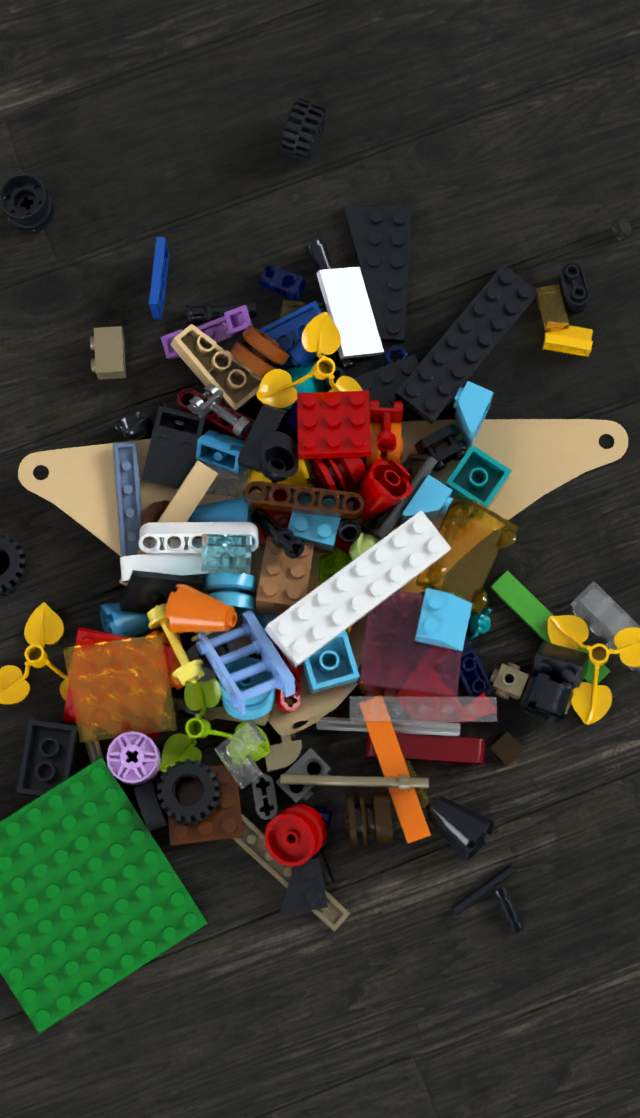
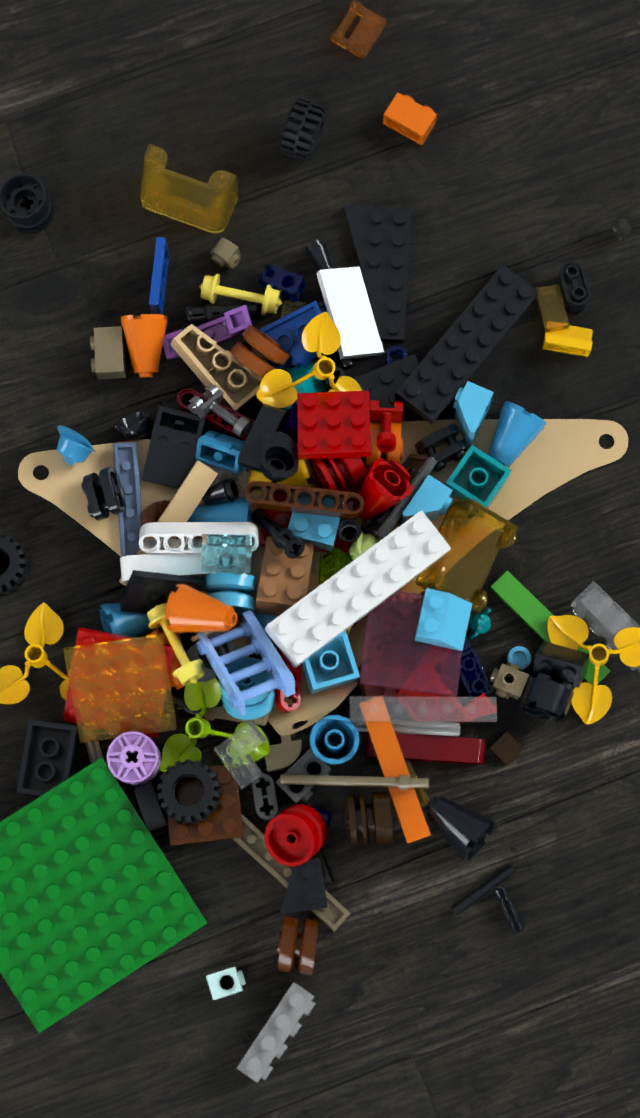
(73, 446): none -> dark azure piece
(103, 493): none -> black brick
(144, 341): none -> orange cone
(186, 198): none -> clear yellow windscreen
(210, 289): none -> light yellow piece
(216, 988): none -> light aqua brick
(221, 492): none -> black cone
(225, 254): none -> dark tan plate
(275, 1032): none -> light grey brick
(297, 945): none -> reddish brown wheel
(334, 739): none -> dark azure cone
(365, 32): none -> clear orange plate
(410, 118): none -> orange brick
(514, 433): none -> dark azure cone
(519, 656): none -> medium azure tile

